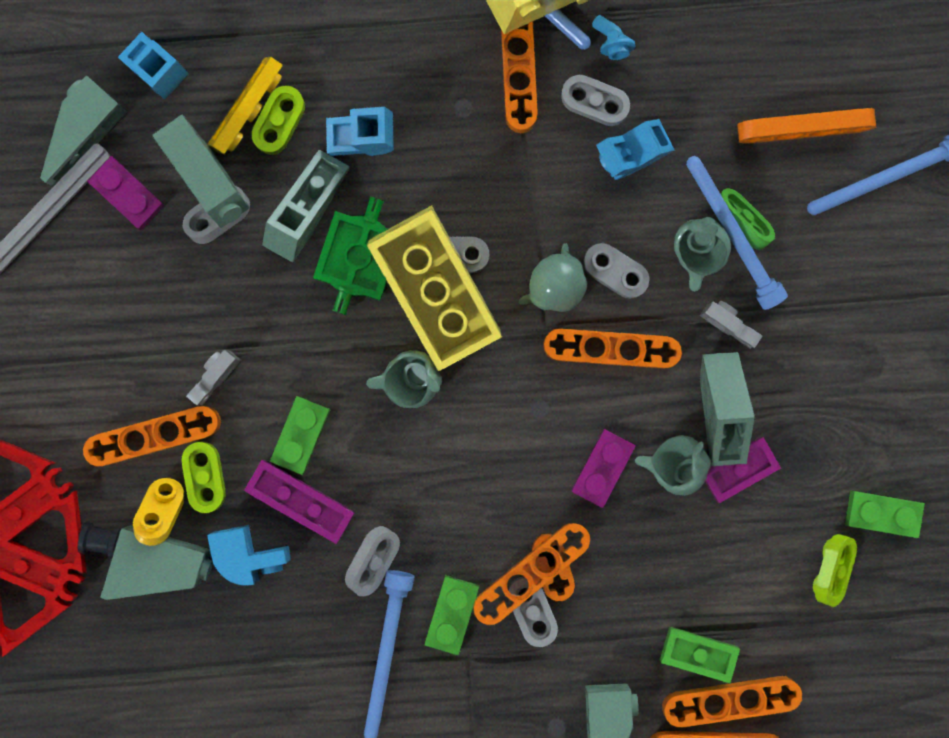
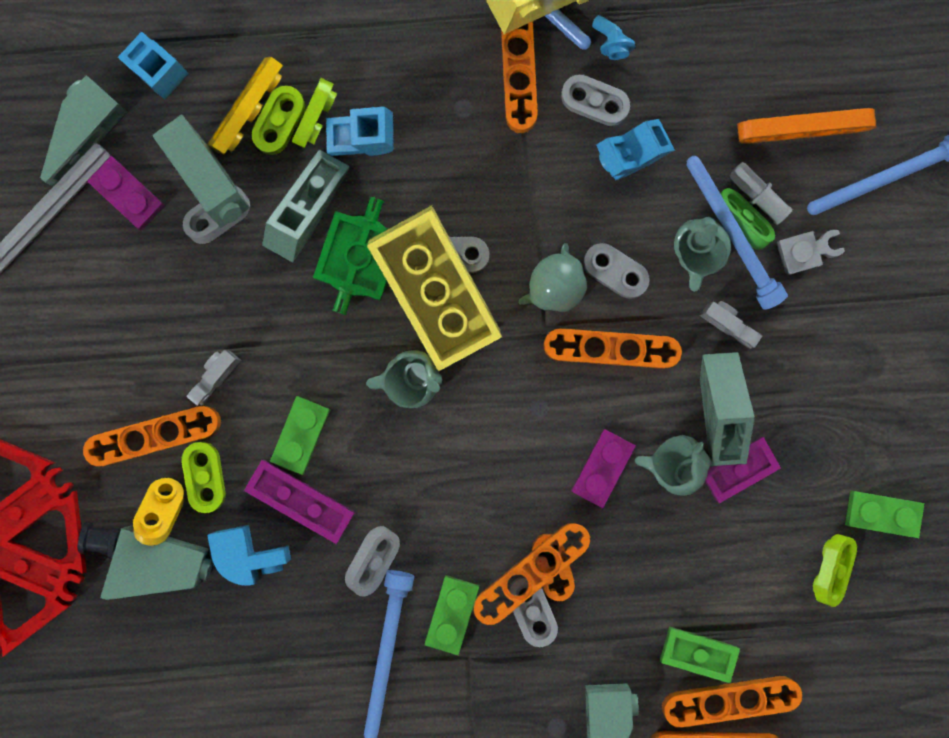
(321, 100): none -> lime plate
(760, 193): none -> light grey axle
(804, 252): none -> light grey plate

